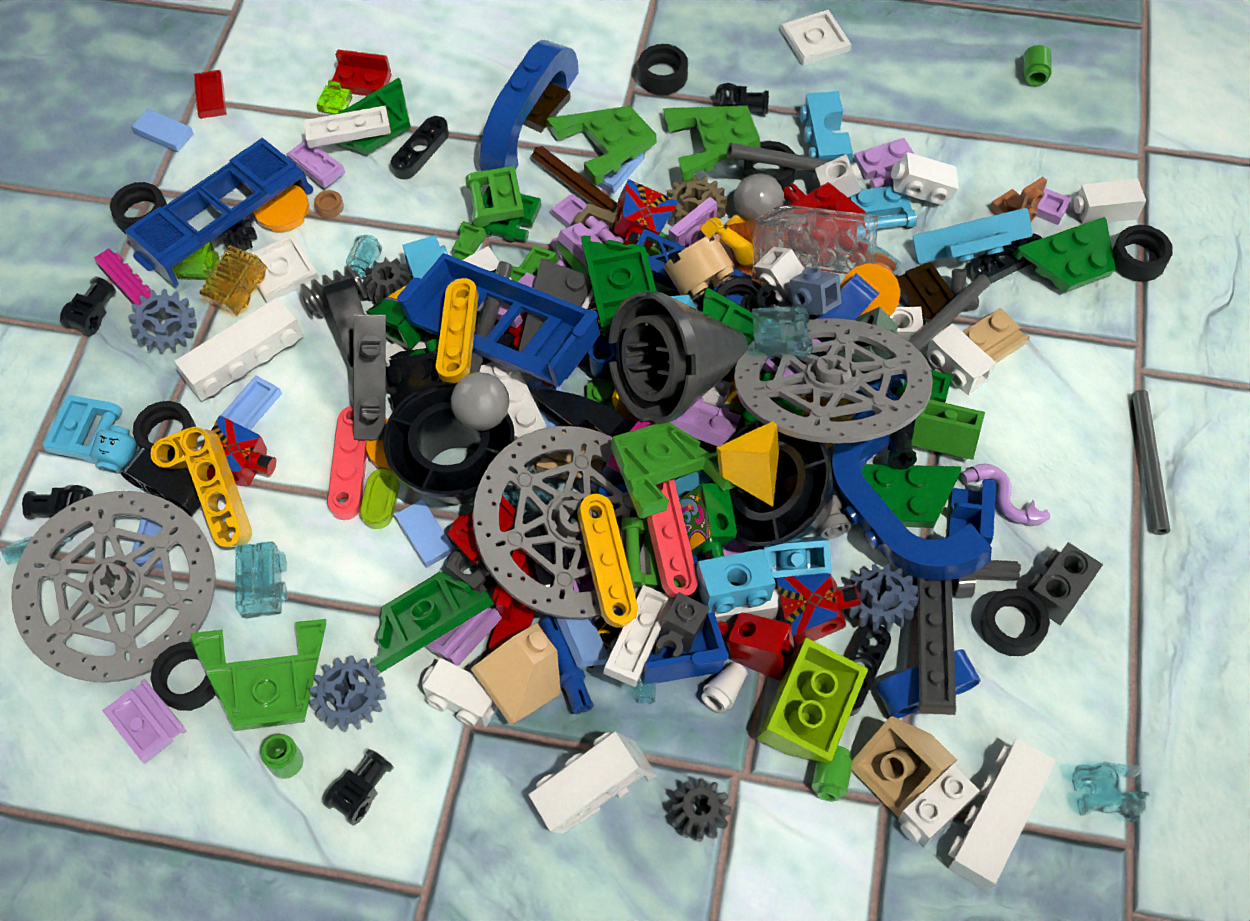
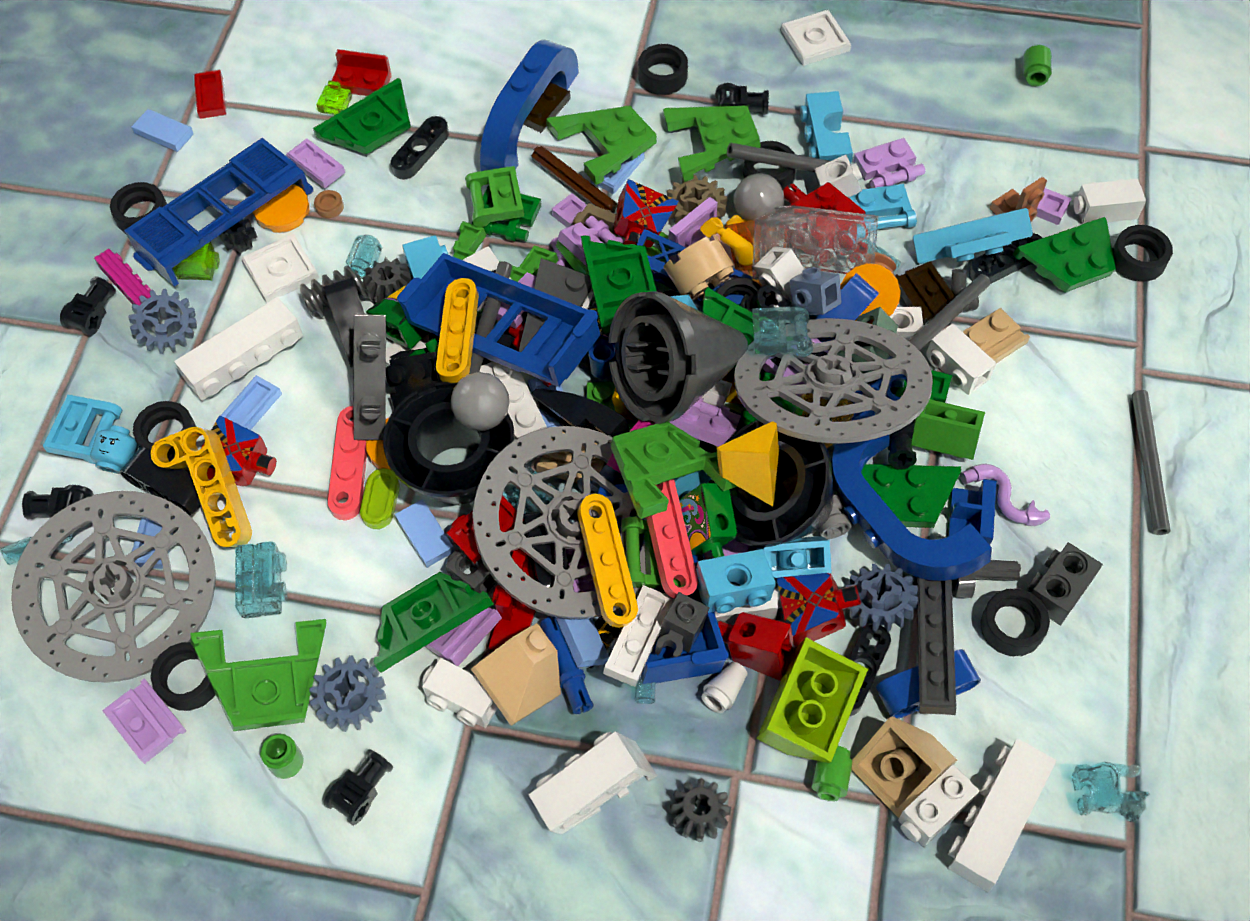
(233, 280): clear yellow brick -> none
(346, 126): white plate -> none
(924, 178): white brick -> none

